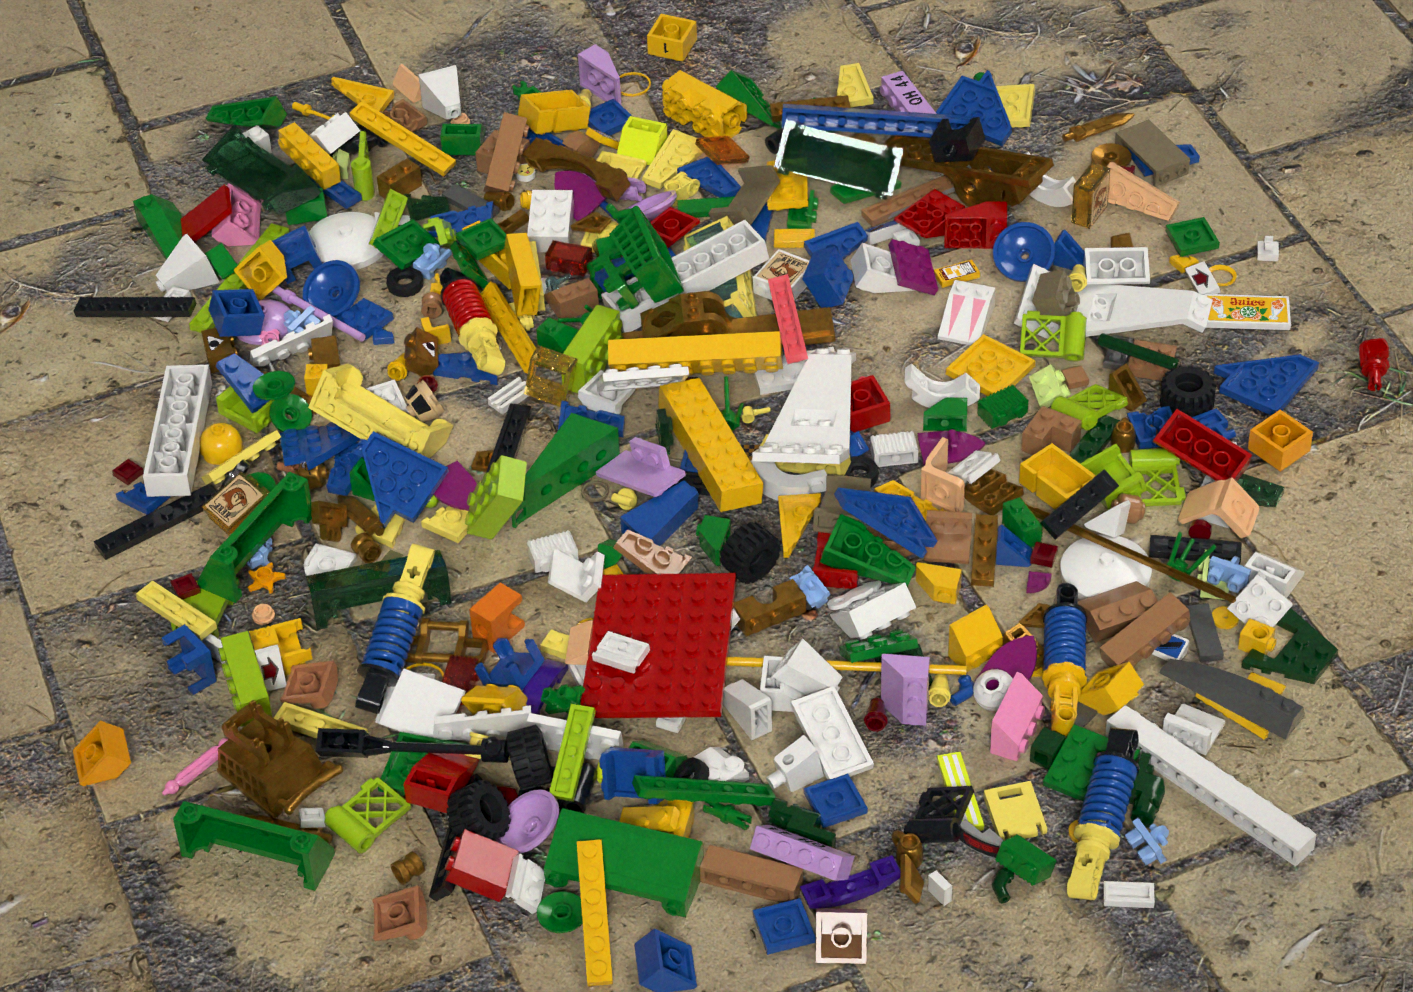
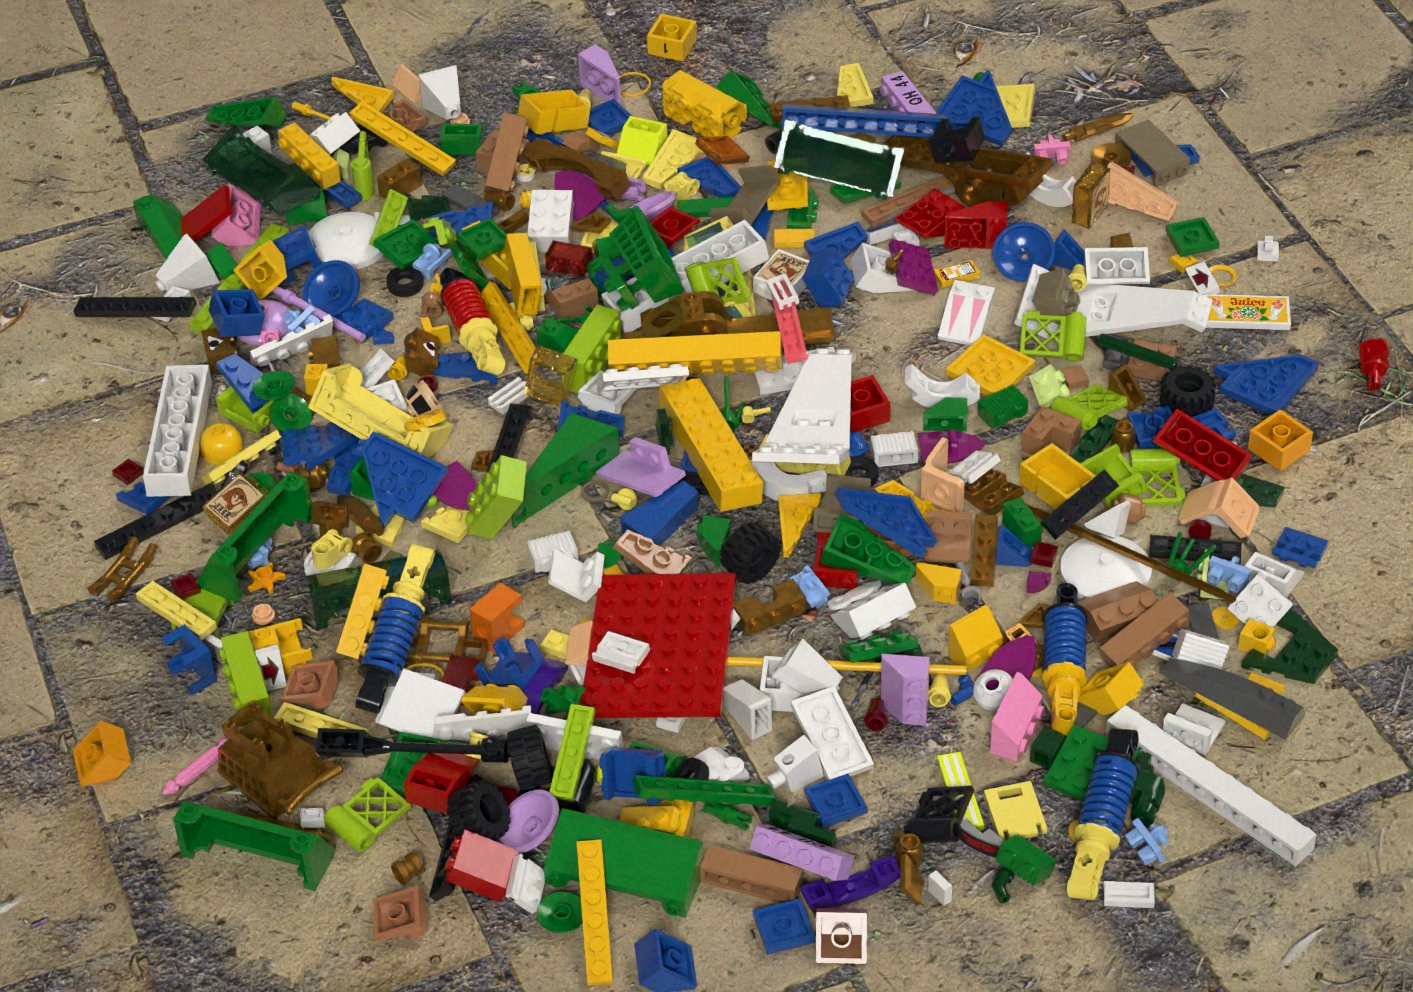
(124, 561): none -> pearl gold piece
(330, 549): none -> light yellow piece
(359, 616): none -> yellow brick
(376, 368): none -> white plate
(425, 420): none -> yellow tile
(602, 158): none -> dark grey piece
(702, 279): none -> lime piece
(786, 300): none -> white tile
(892, 265): none -> pearl gold hand
(969, 590): none -> light grey piece
(1053, 149): none -> bright pink hips
(1200, 649): none -> white brick
(1300, 548): none -> blue plate

